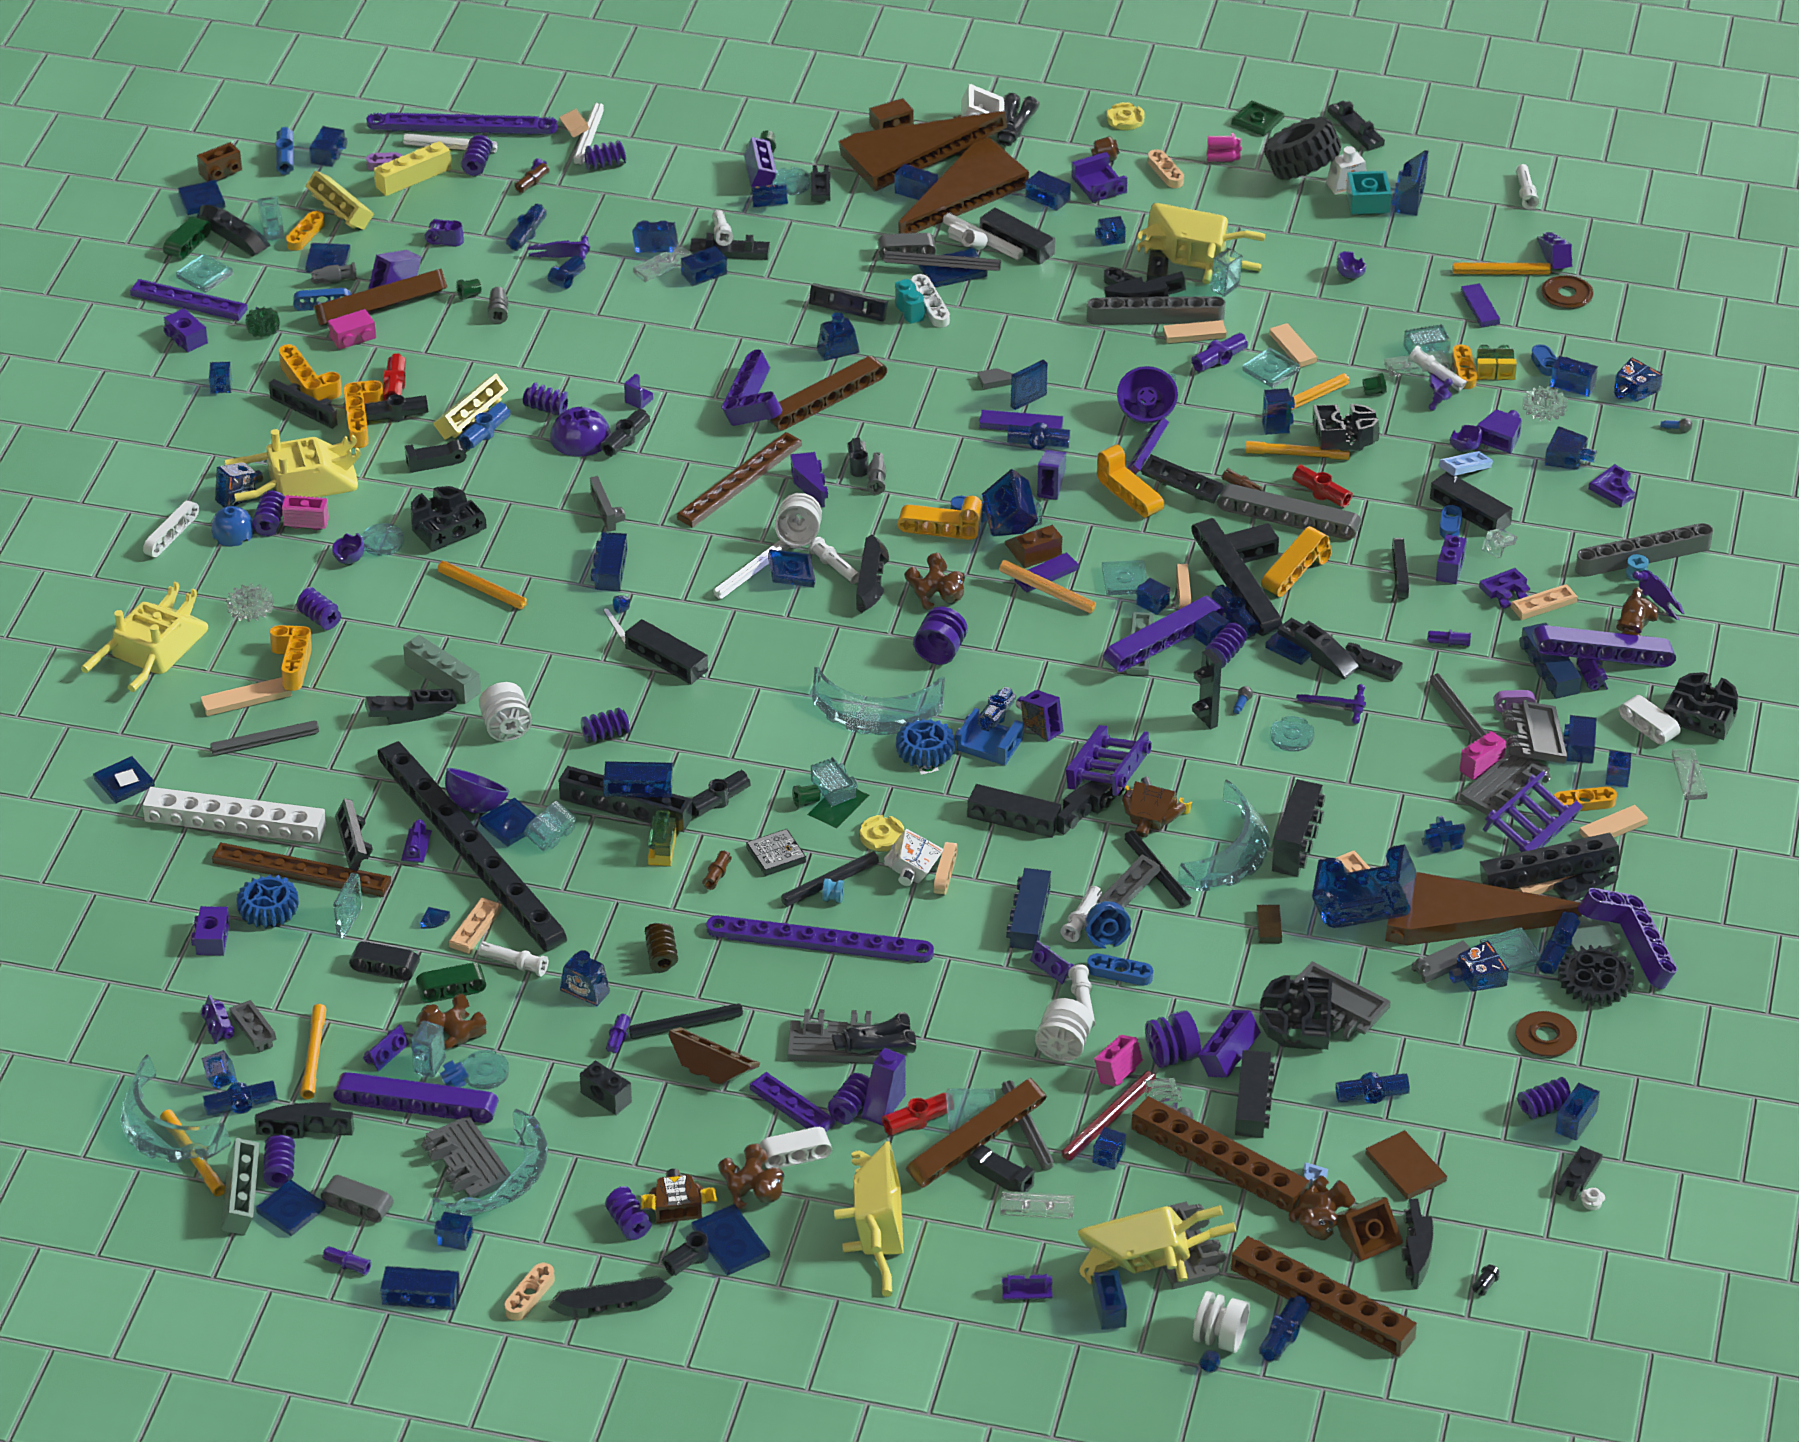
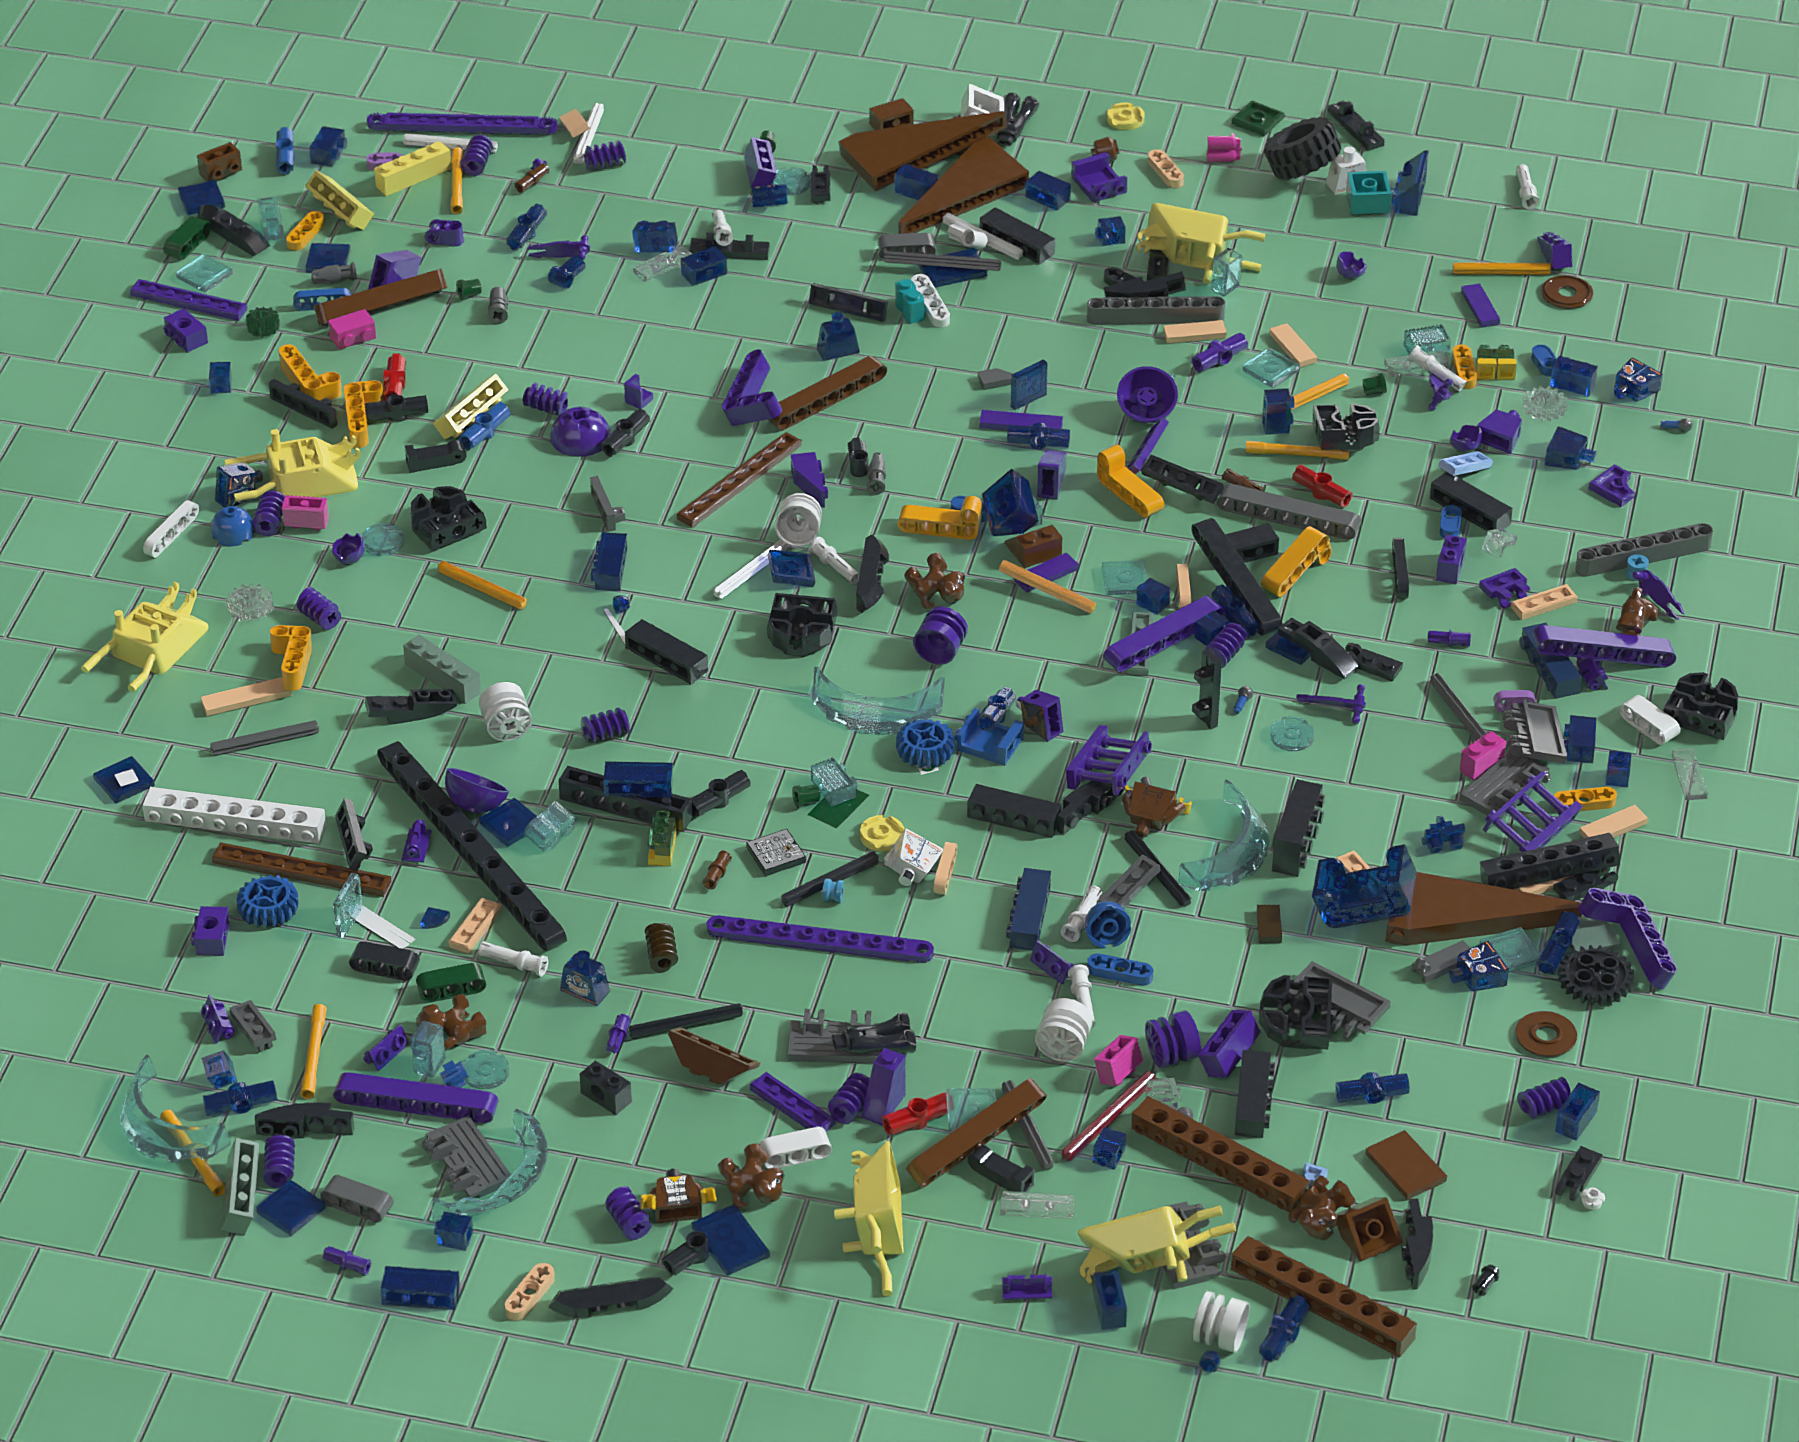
(379, 925): none -> white sticker
(456, 200): none -> light orange piece
(801, 623): none -> black connector

